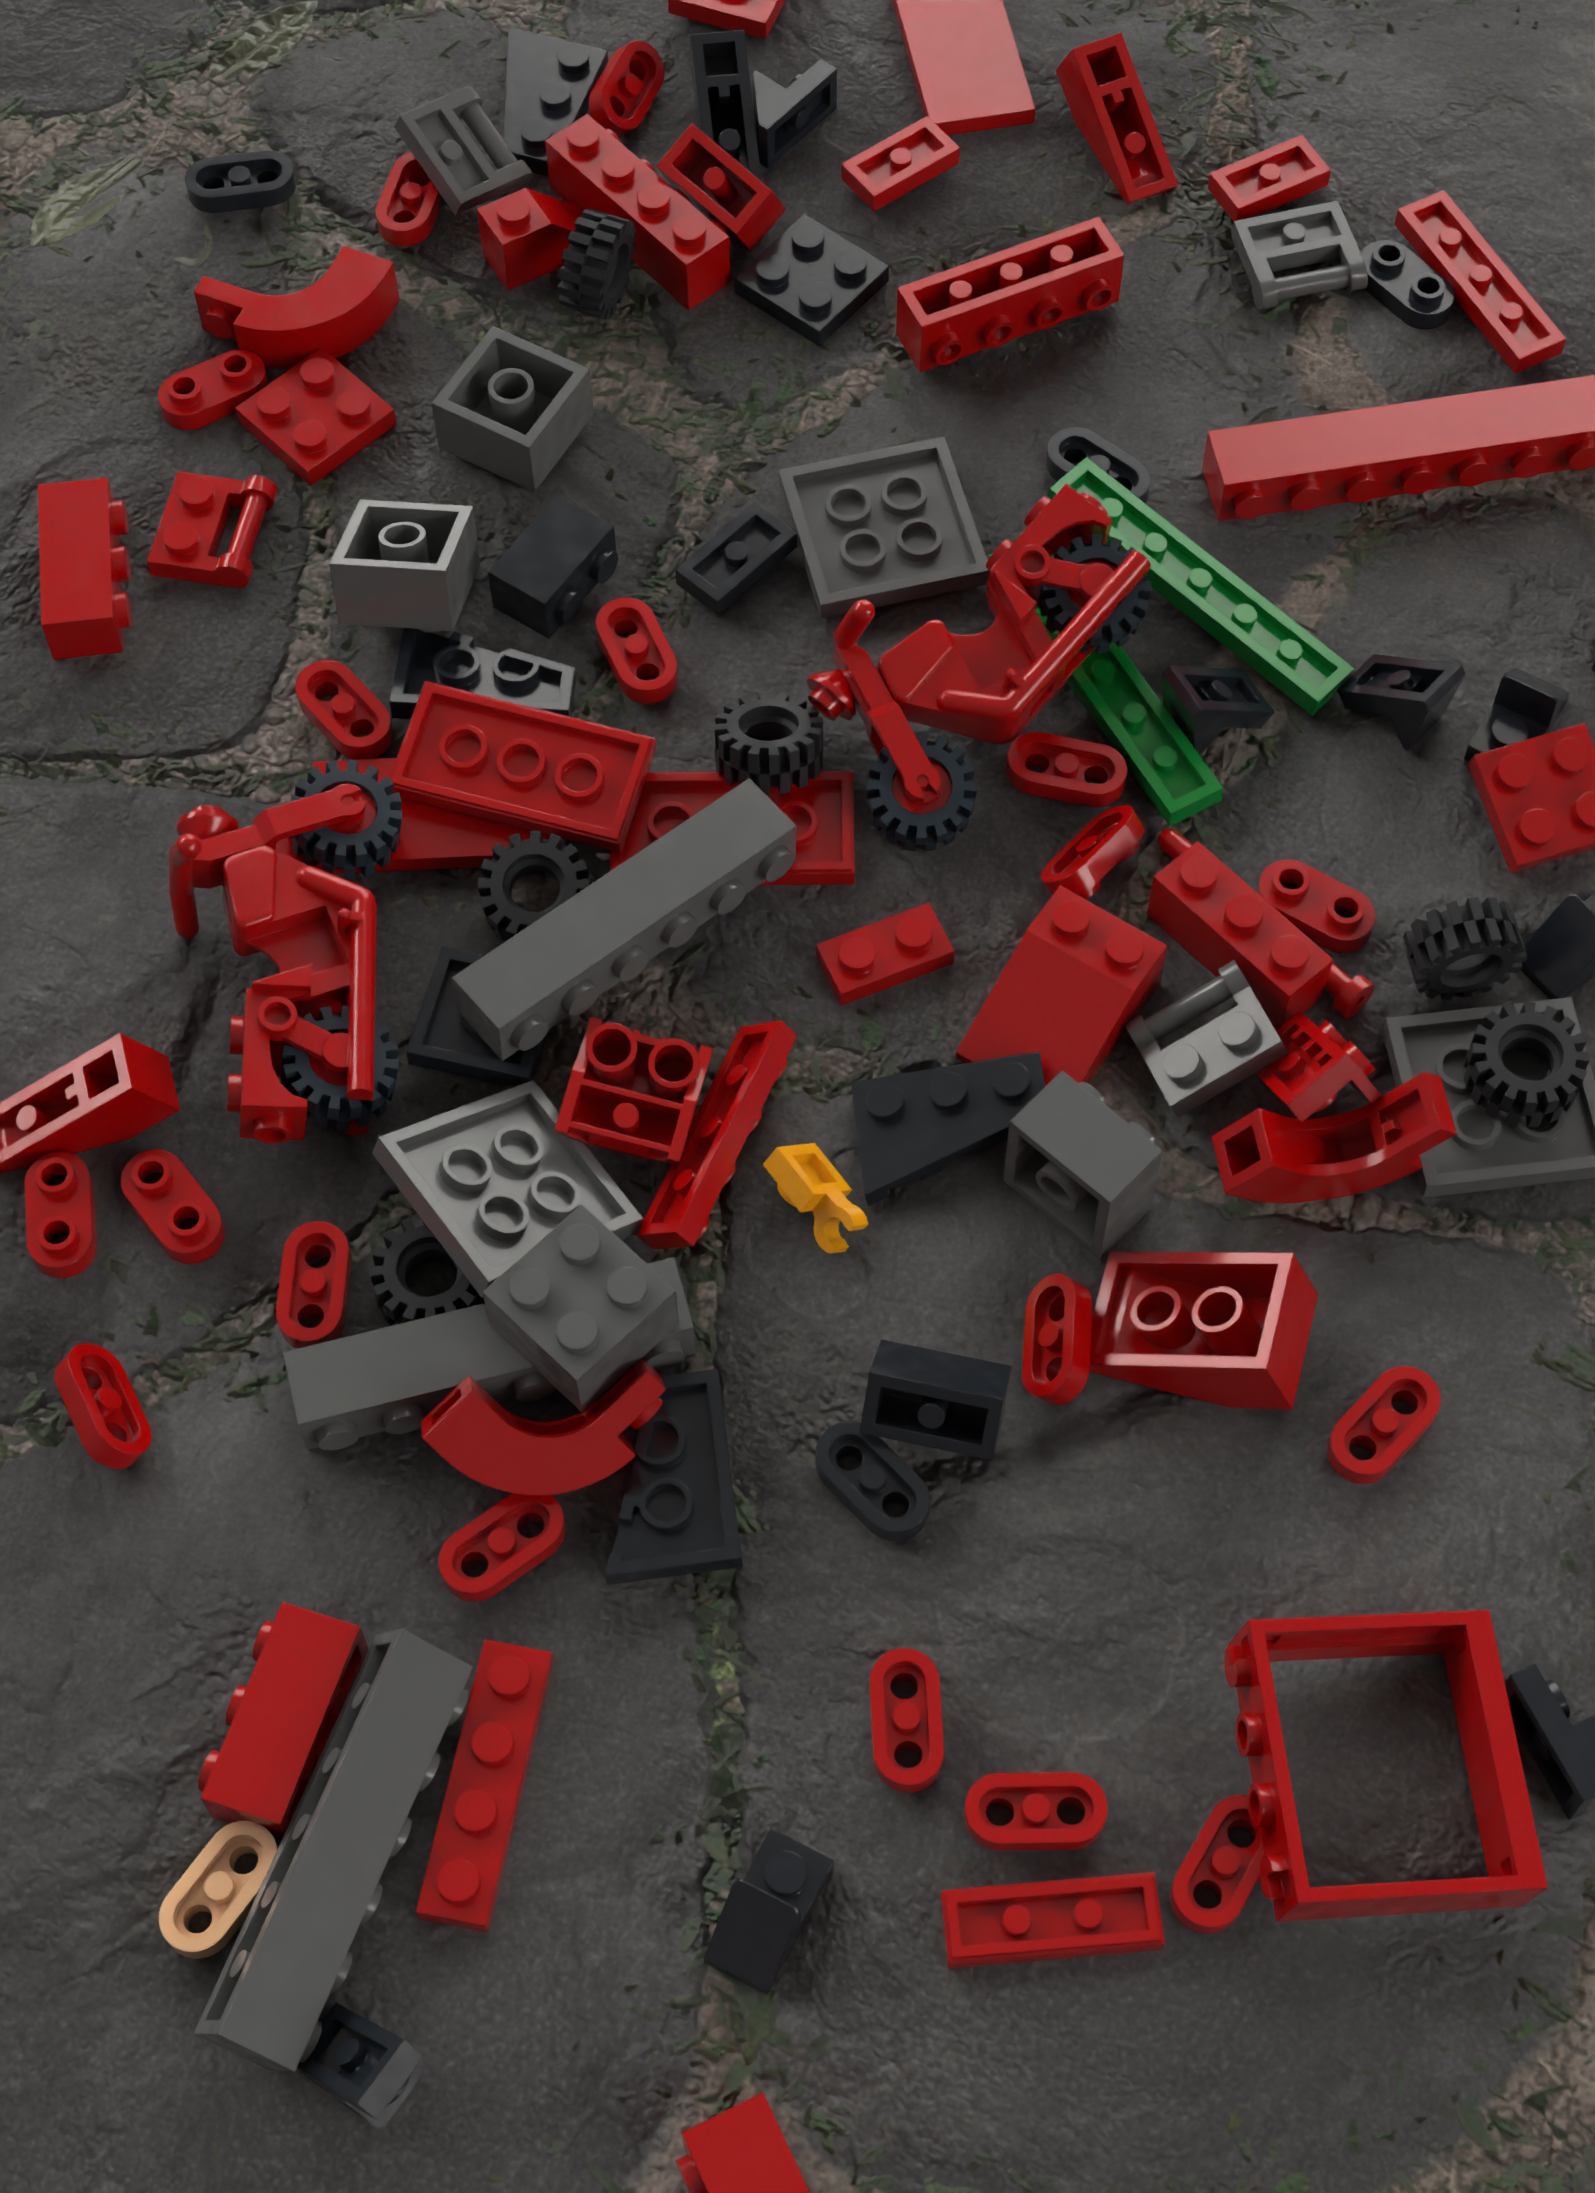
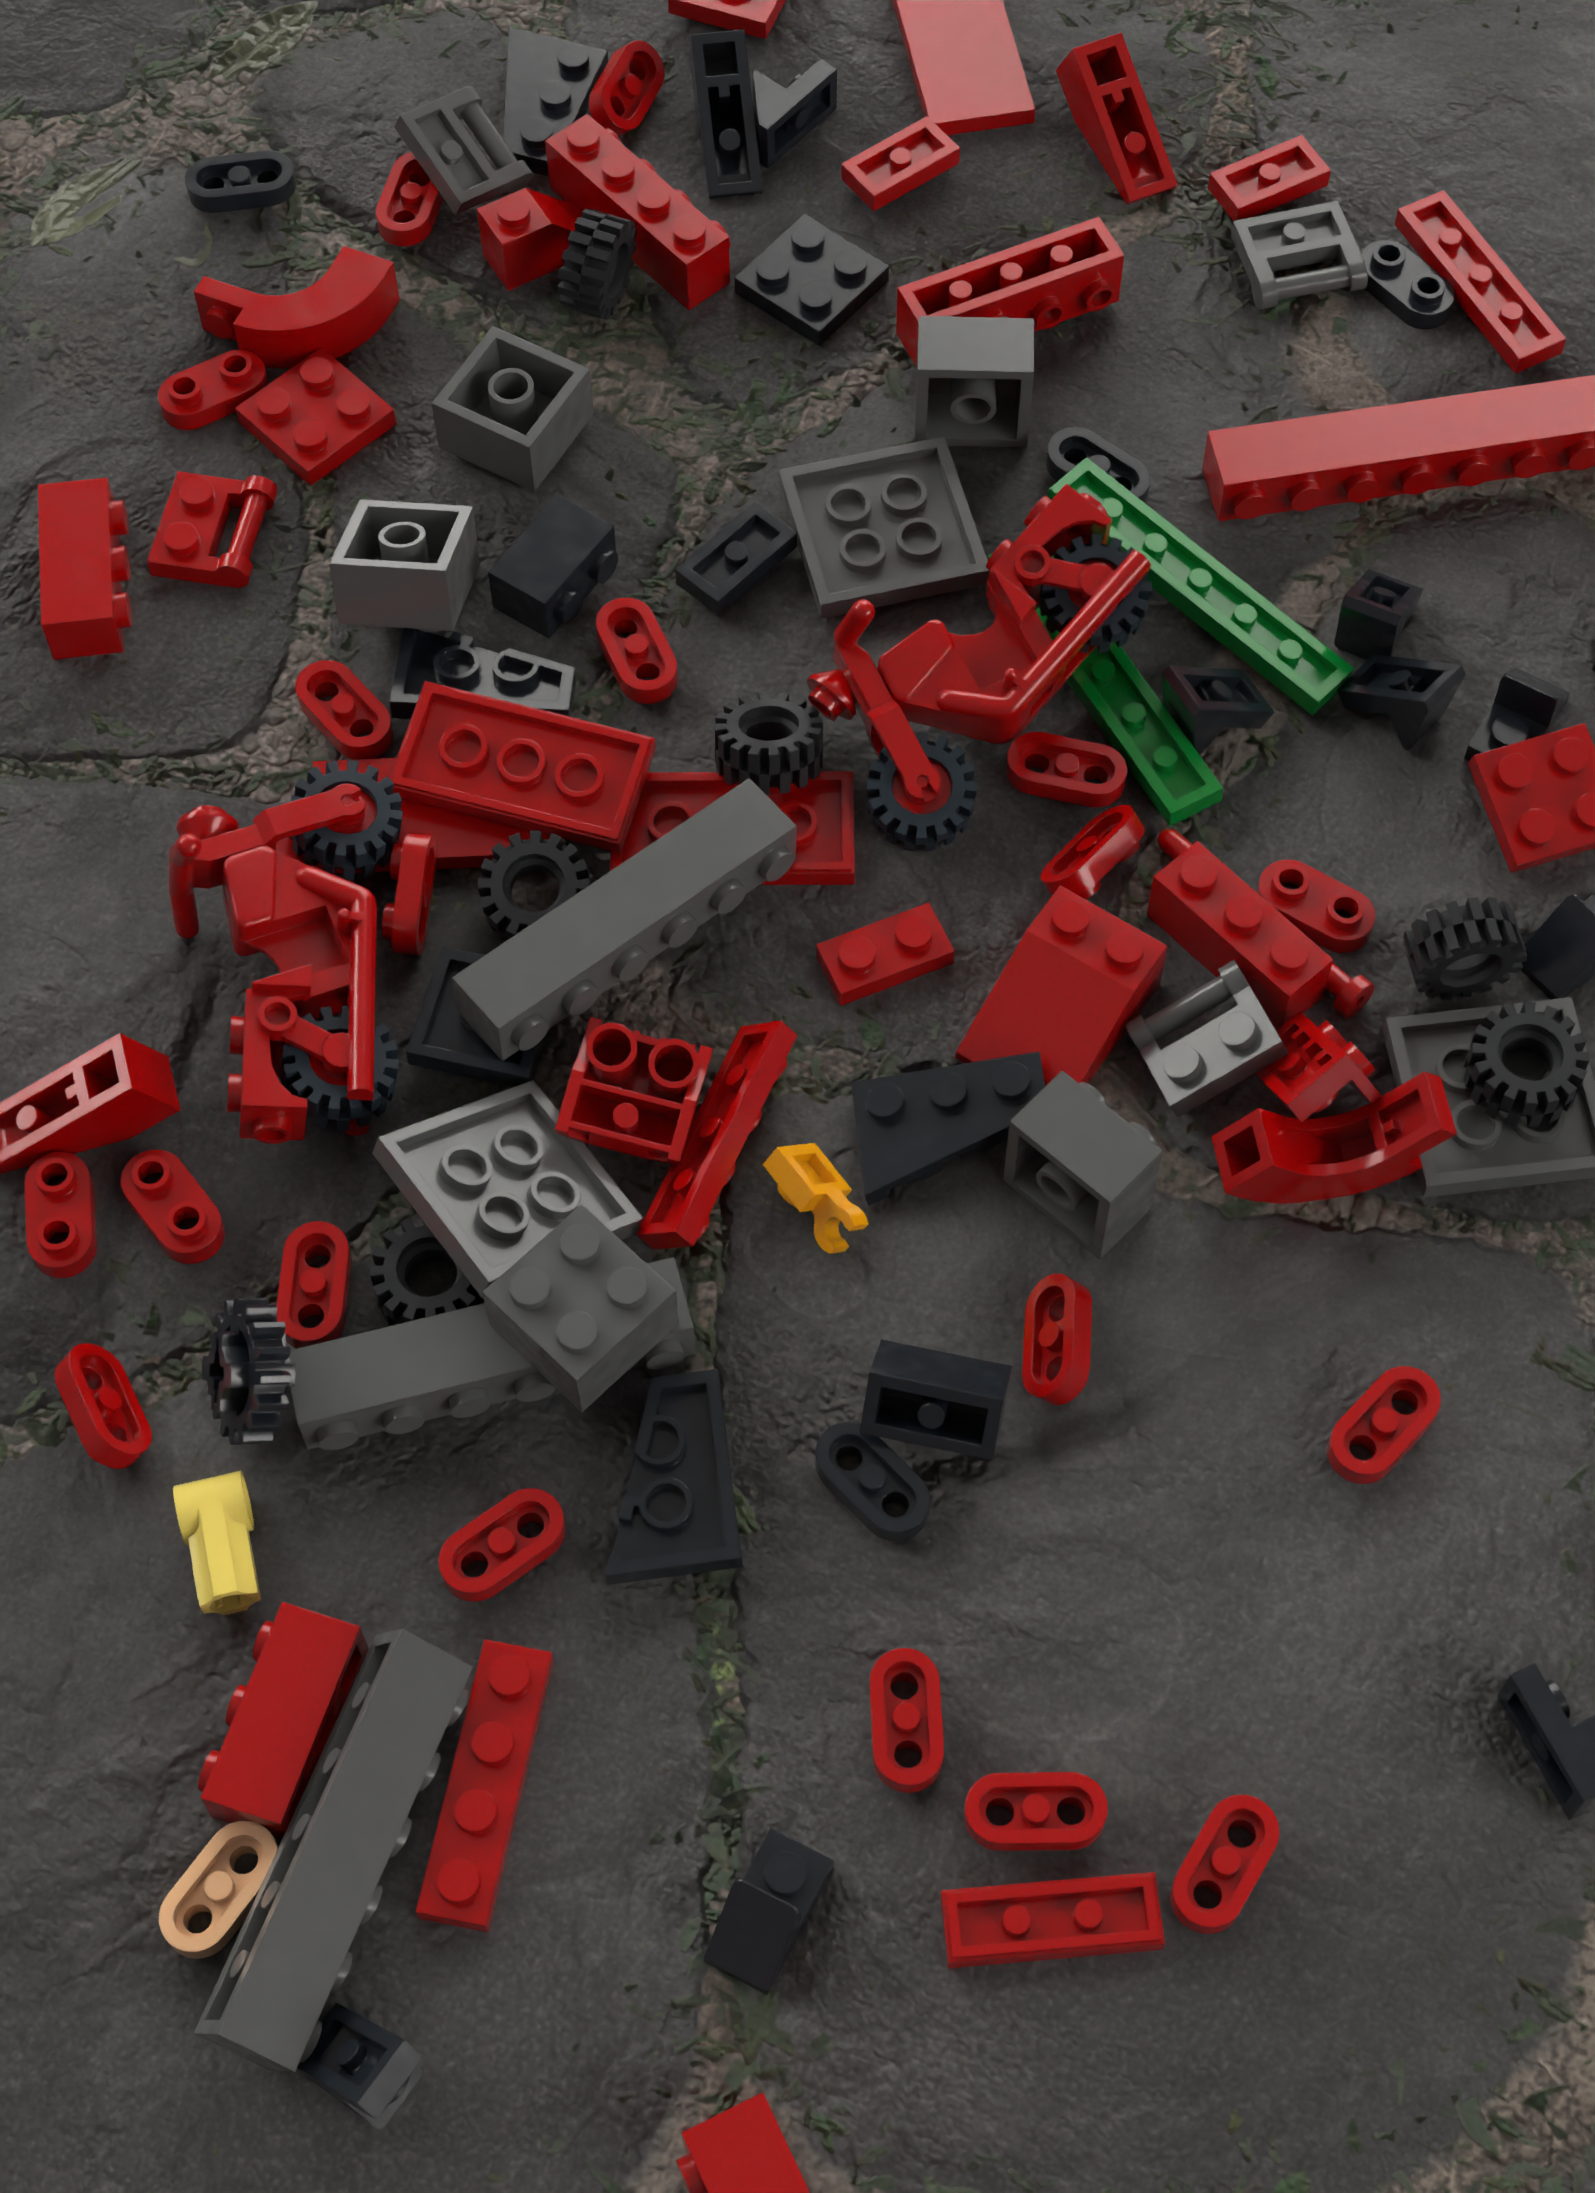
(216, 1526): none -> light yellow piece
(248, 1371): none -> black gear
(414, 869): none -> red plate
(542, 1456): red arch -> none
(721, 187): red brick -> none
(974, 380): none -> dark grey brick
(1205, 1325): red slope -> none
(1375, 614): none -> black slope
(1486, 1740): red window -> none

